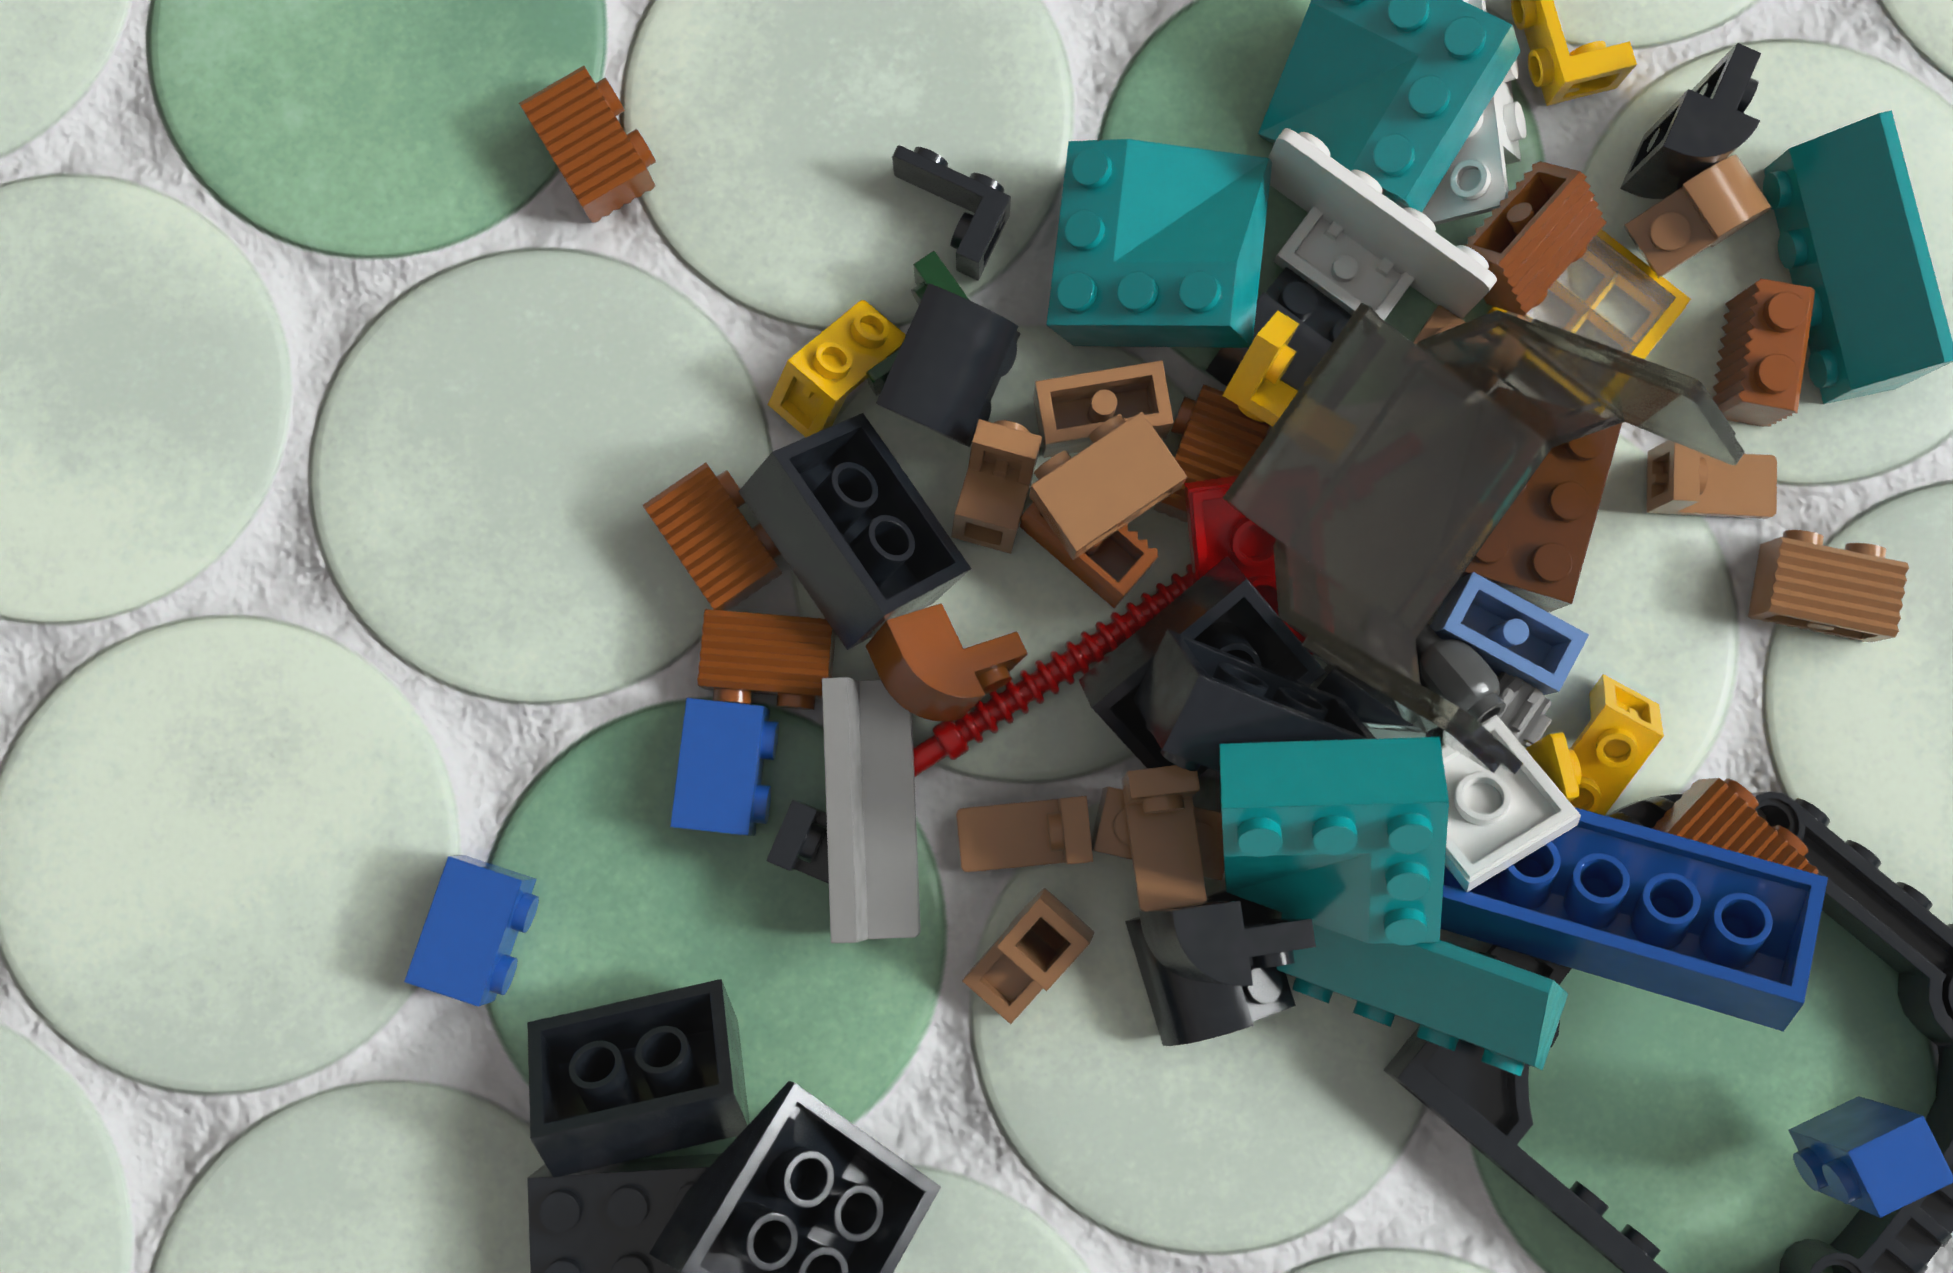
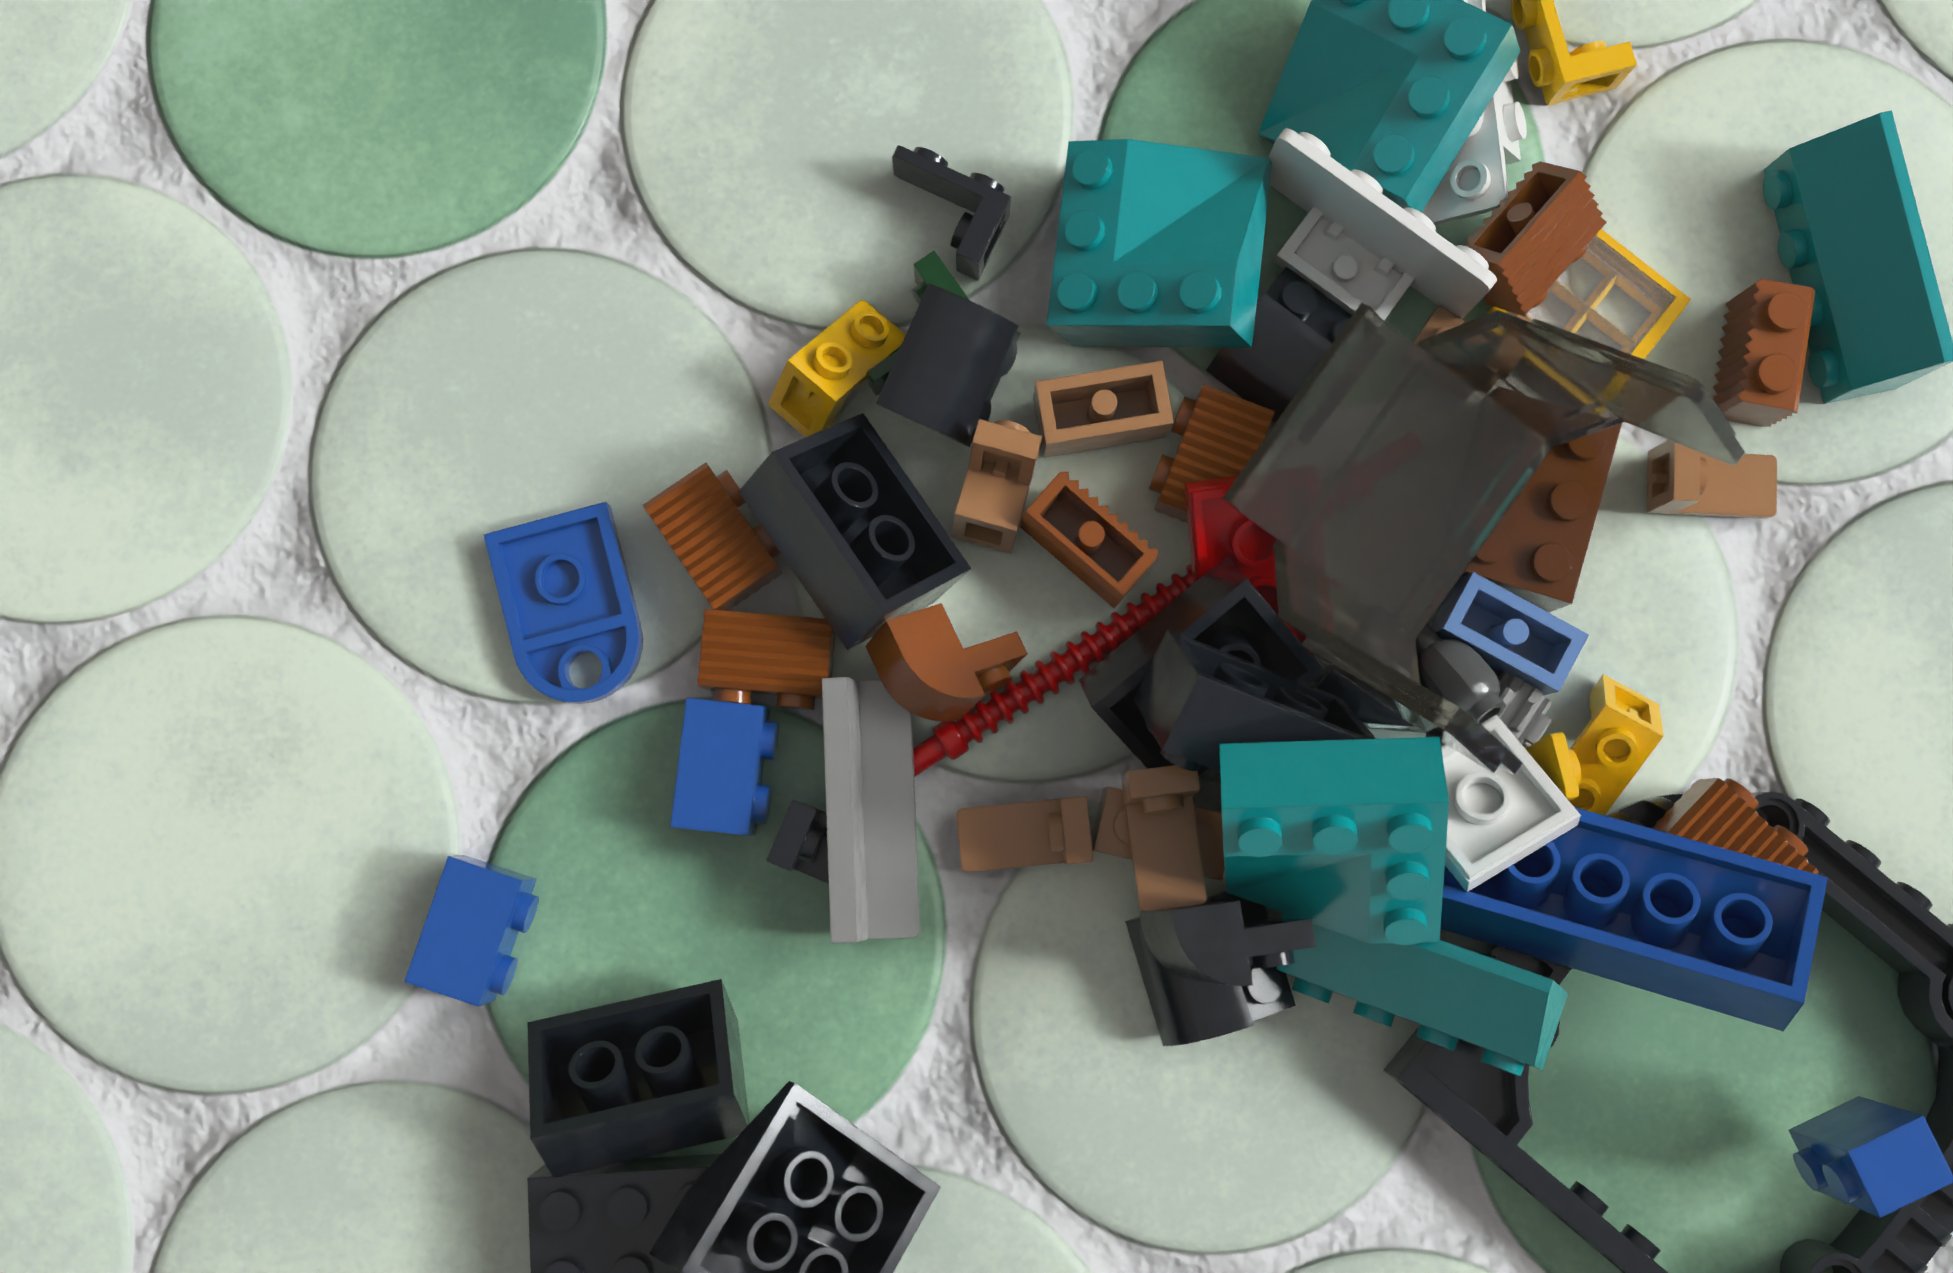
(567, 597): none -> blue tile
(589, 144): dark orange brick -> none
(1029, 955): medium nougat brick -> none
(1105, 483): medium nougat brick -> none
(1257, 380): yellow bracket -> none
(1697, 128): black brick -> none
(1698, 215): medium nougat brick -> none
(1828, 588): medium nougat brick -> none

